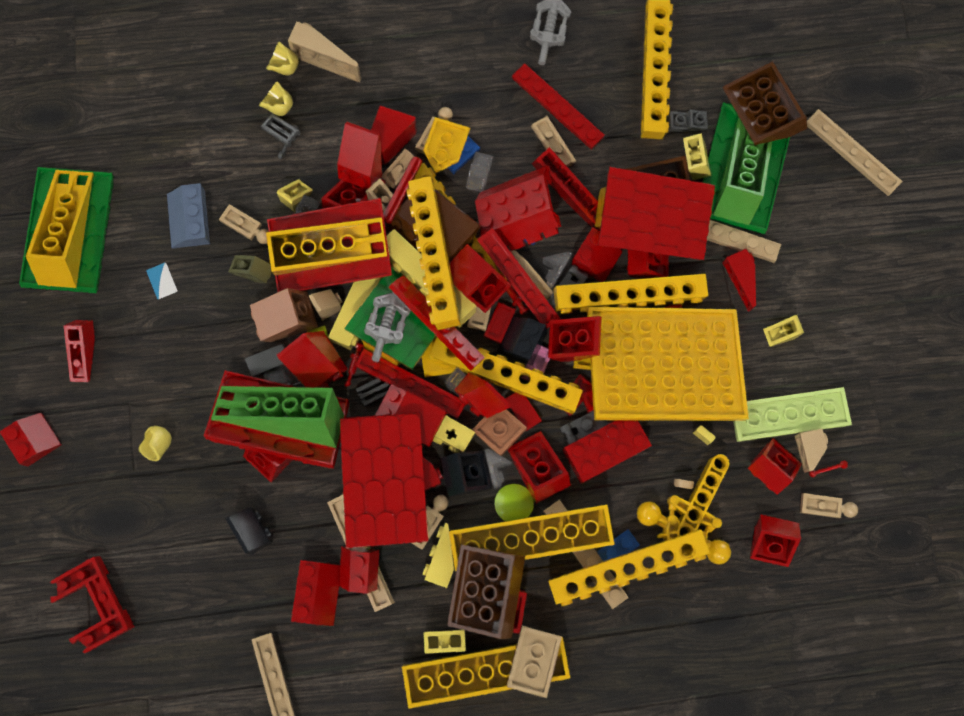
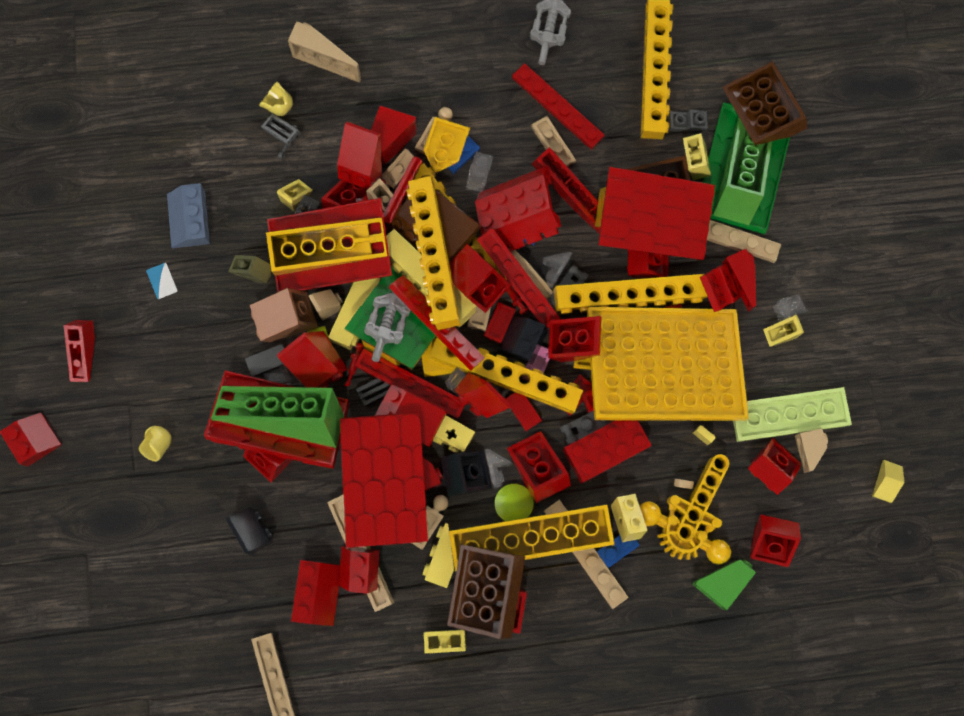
(67, 230): piece -> none
(93, 577): red wedge -> none
(243, 224): tan plate -> none
(283, 60): light yellow hair -> none
(466, 675): yellow brick -> none
(500, 431): nougat plate -> none
(534, 661): tan tile -> none
(596, 259): red slope -> none
(628, 518): none -> light yellow brick
(695, 539): yellow brick -> none
(720, 287): none -> red slope
(726, 582): none -> bright green slope
(789, 307): none -> clear slope
(826, 506): tan plate -> none
(843, 464): red hinge -> none
(853, 152): tan plate -> none
(889, 481): none -> light yellow slope

